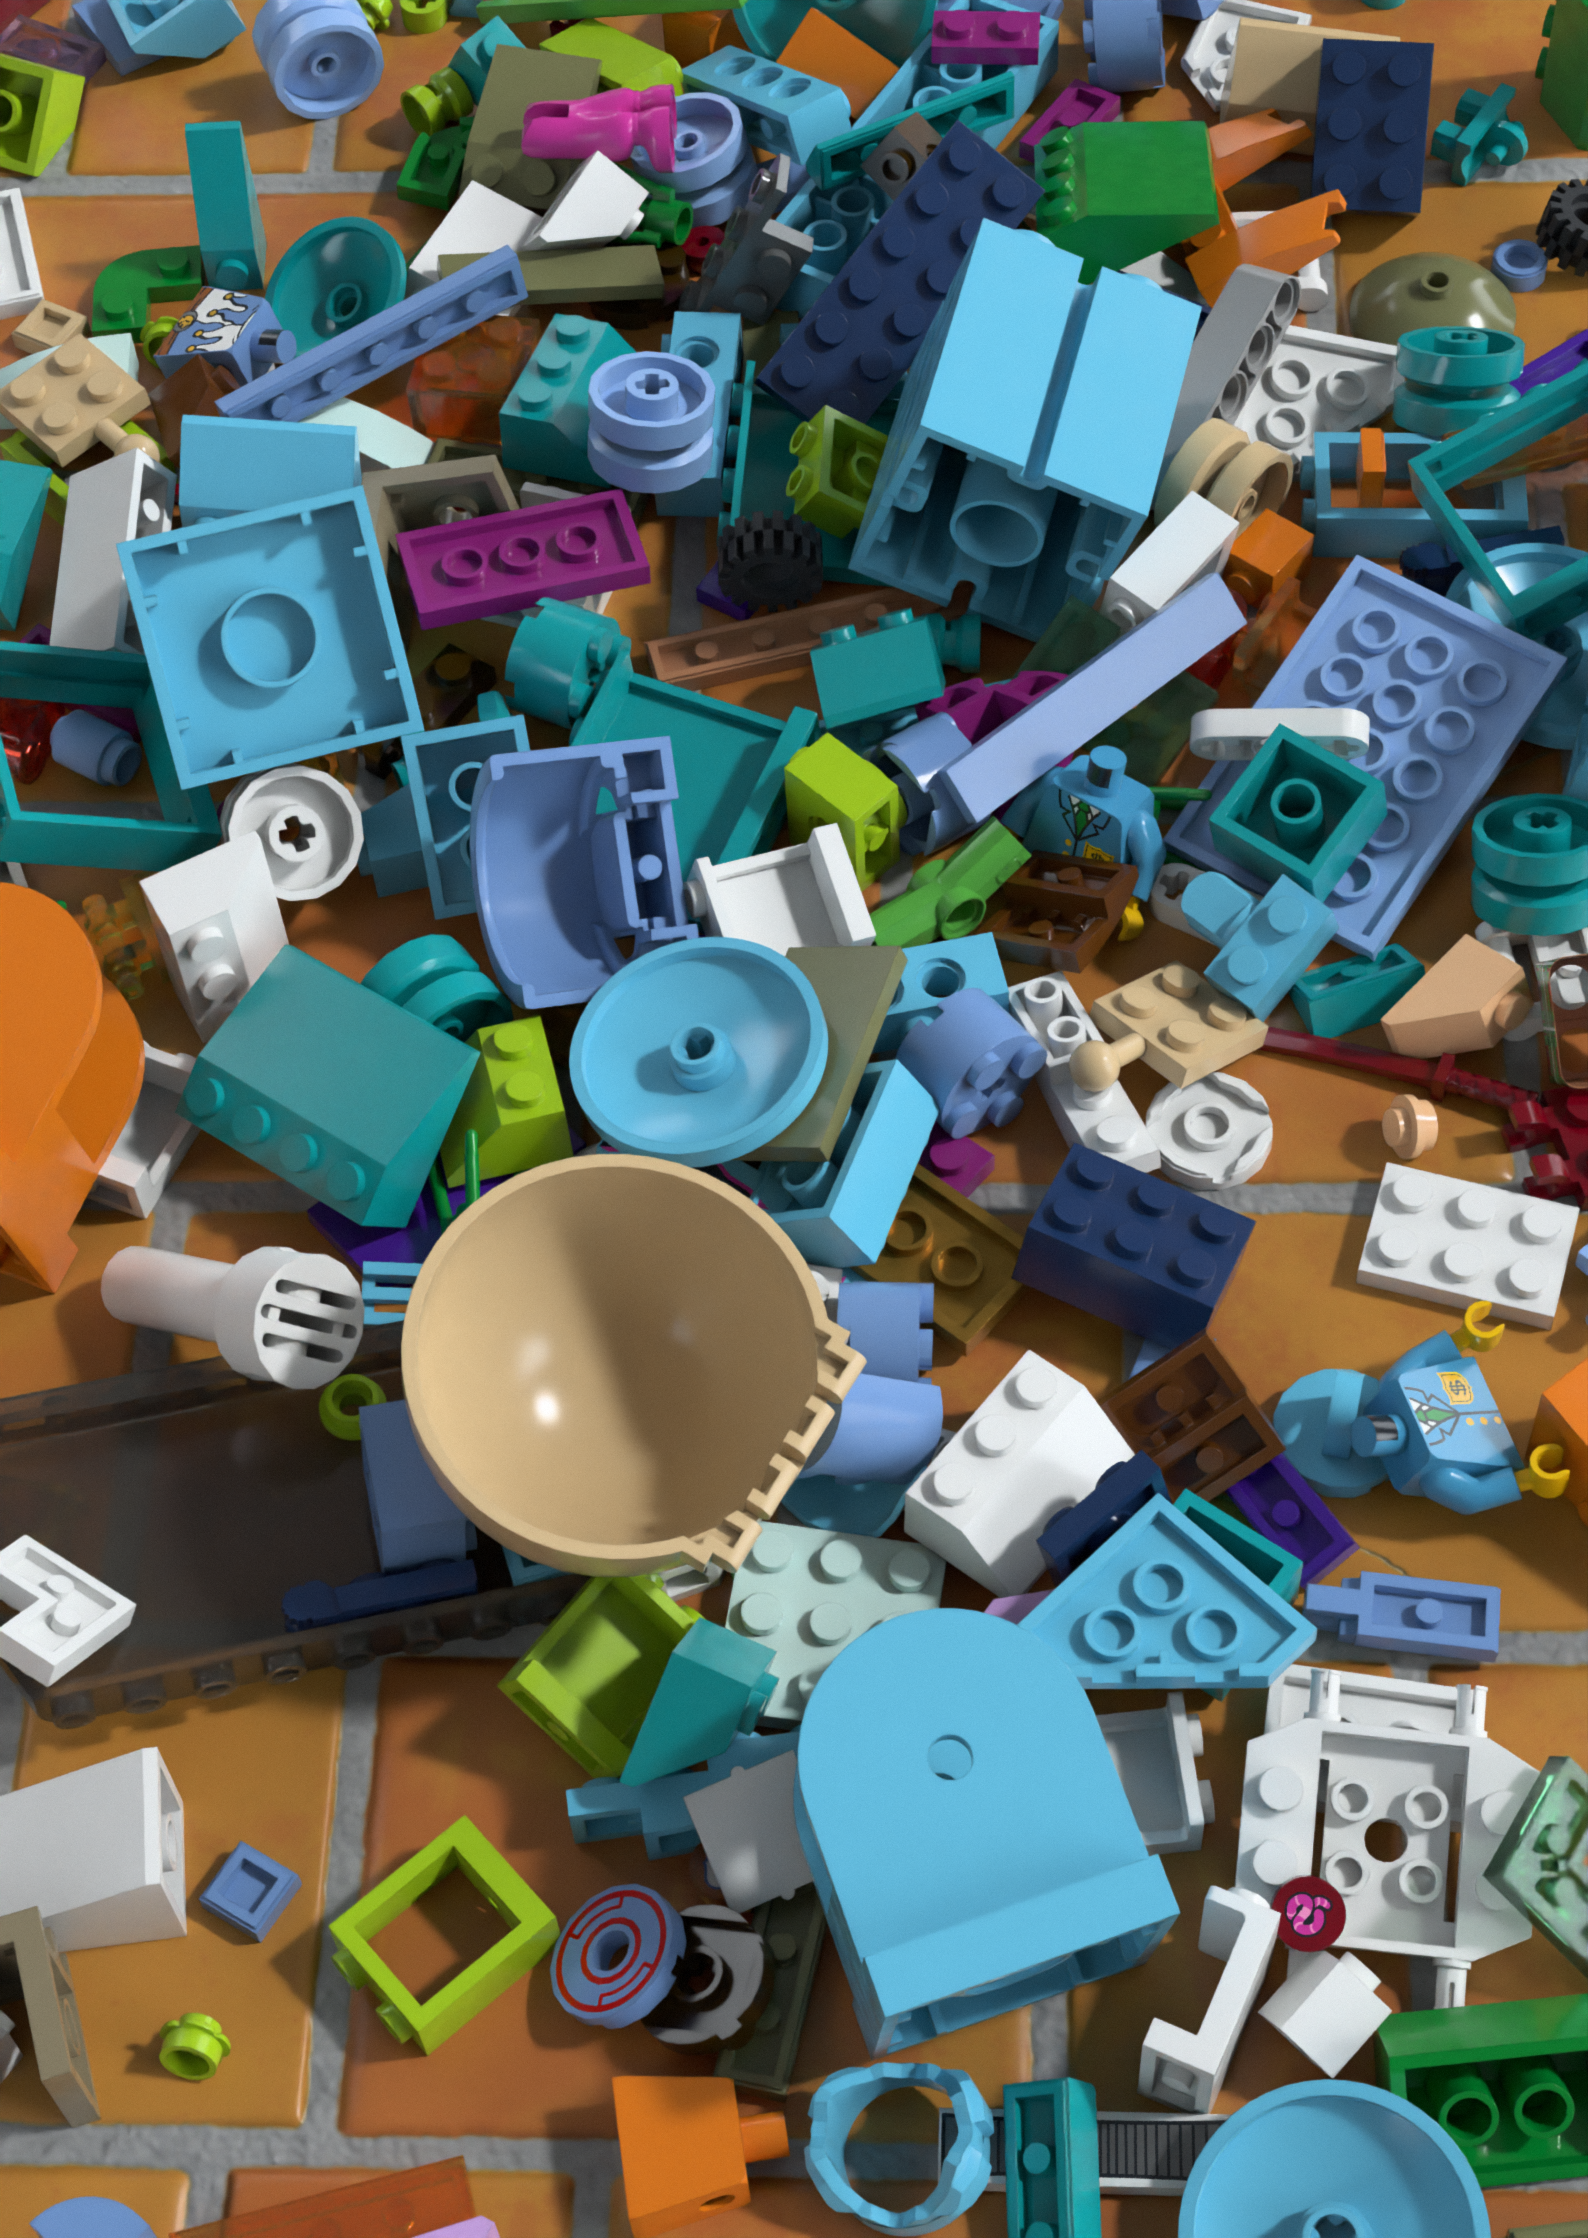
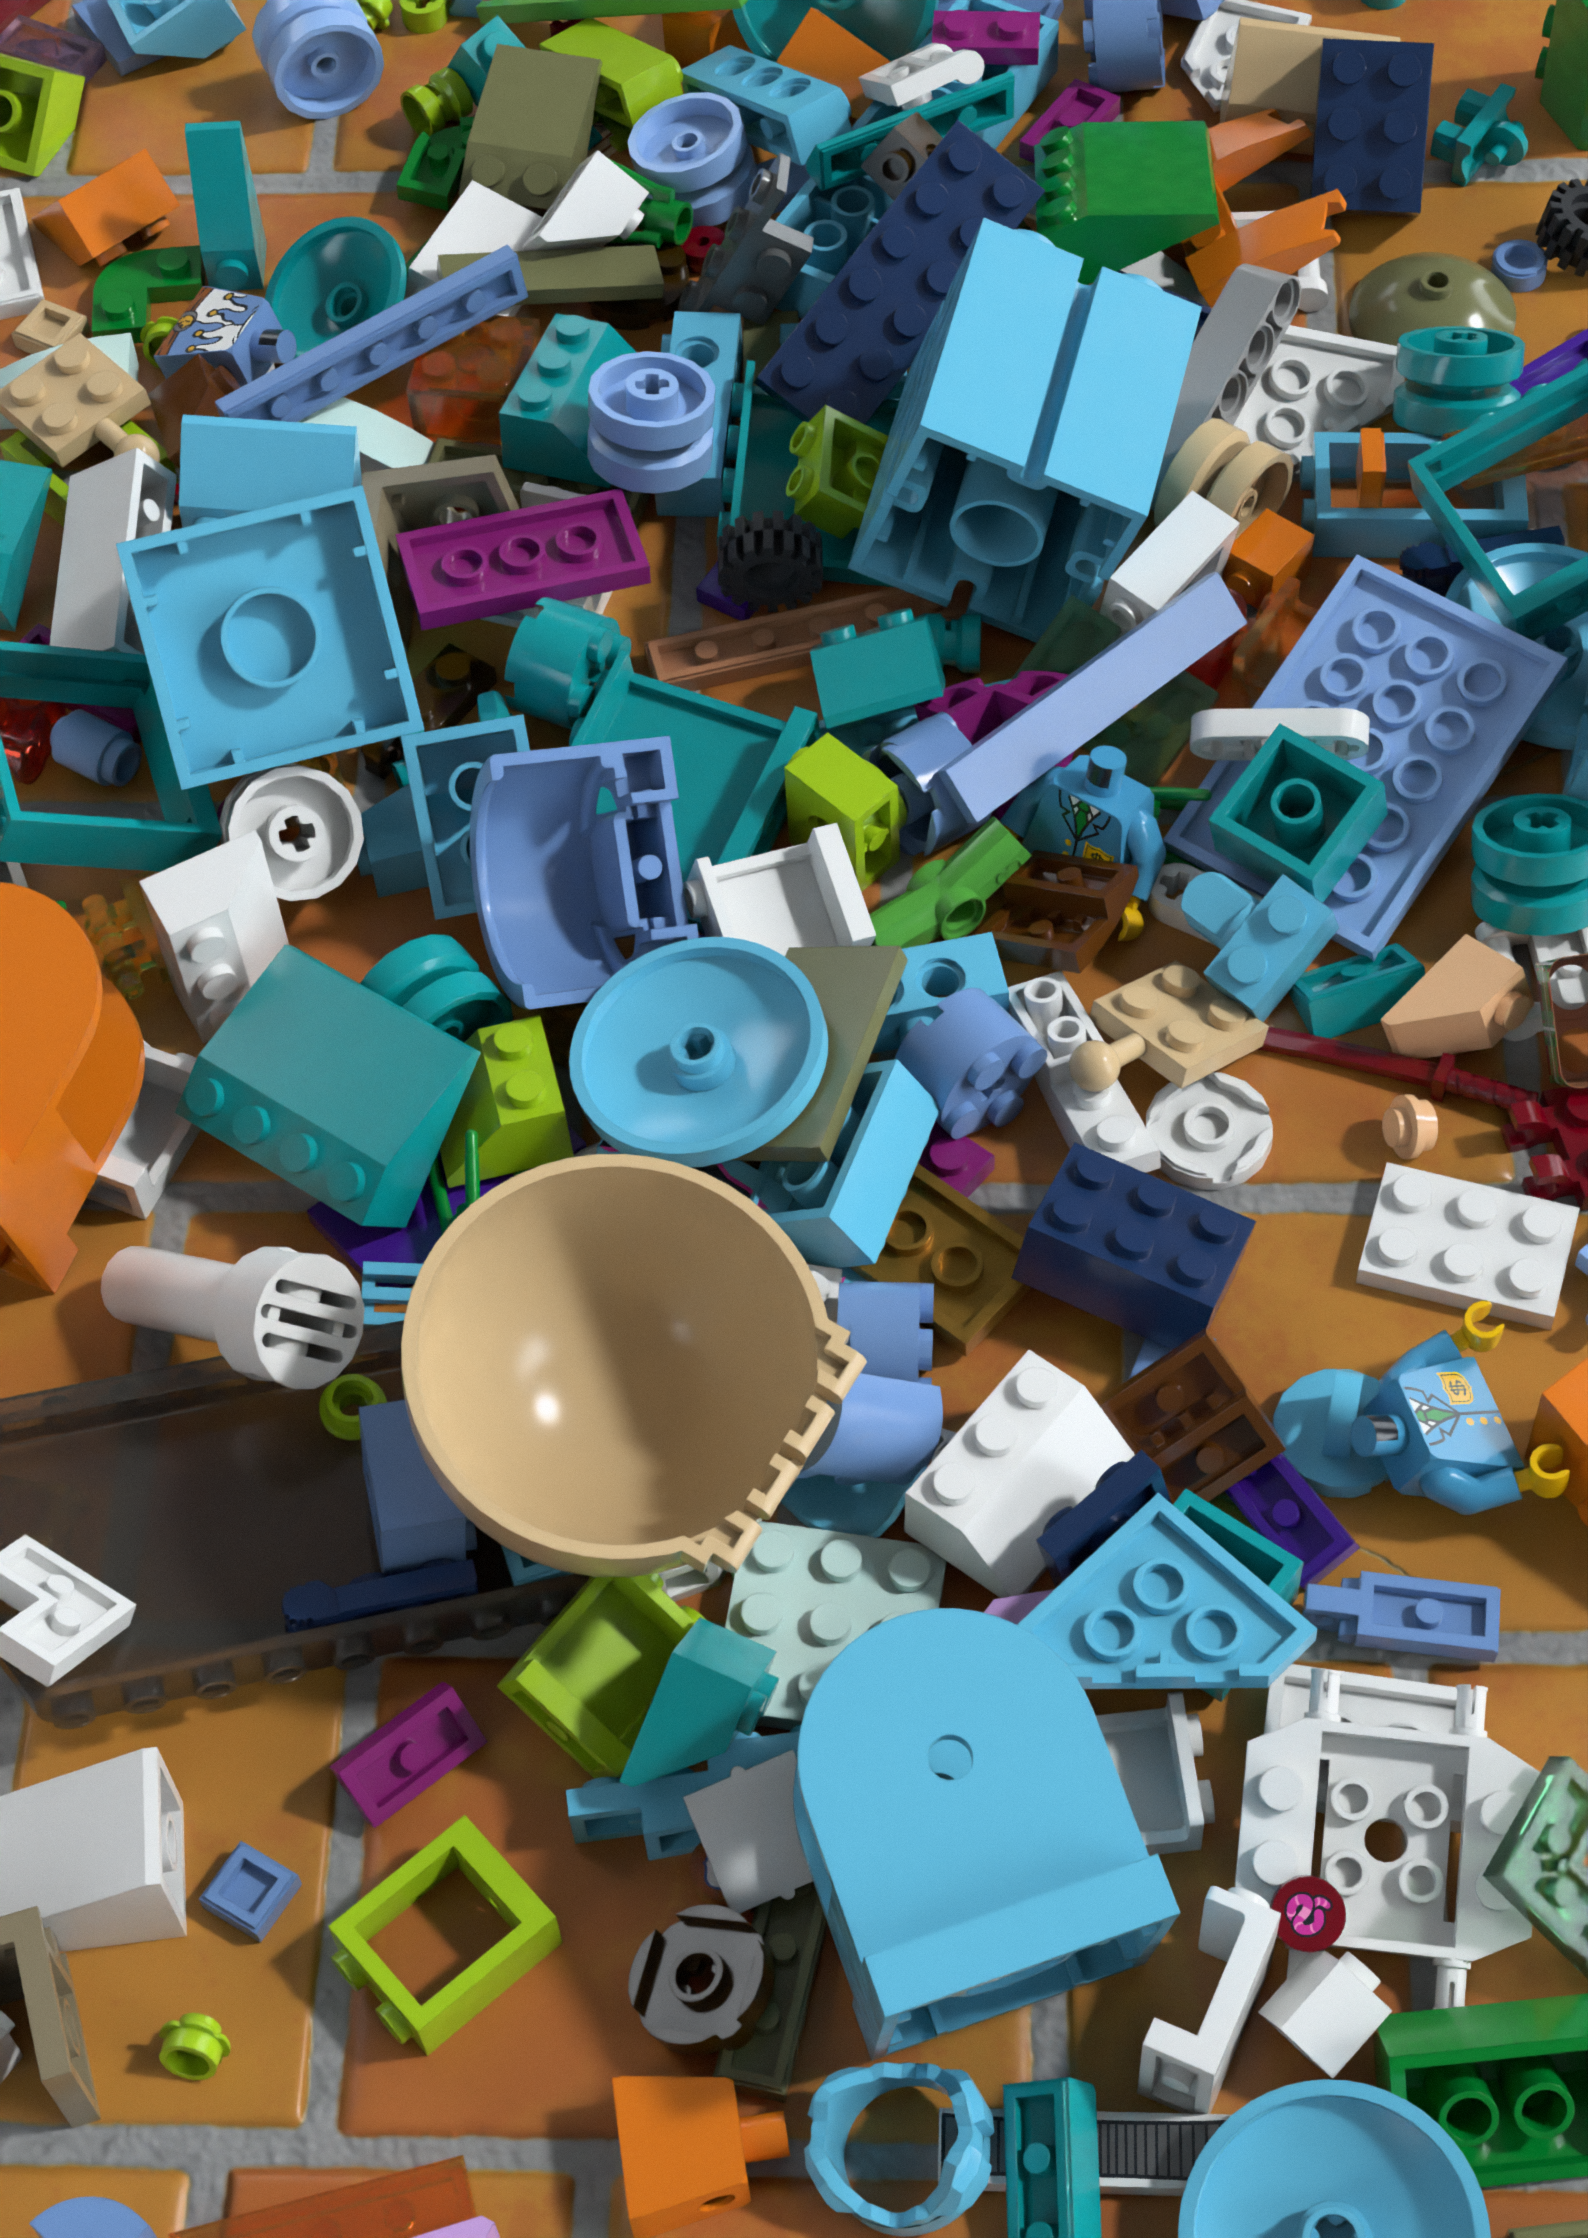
(108, 210): none -> orange slope
(408, 1754): none -> magenta plate
(593, 1935): medium blue tile -> none
(606, 123): dark pink piece -> none
(914, 76): none -> white plate

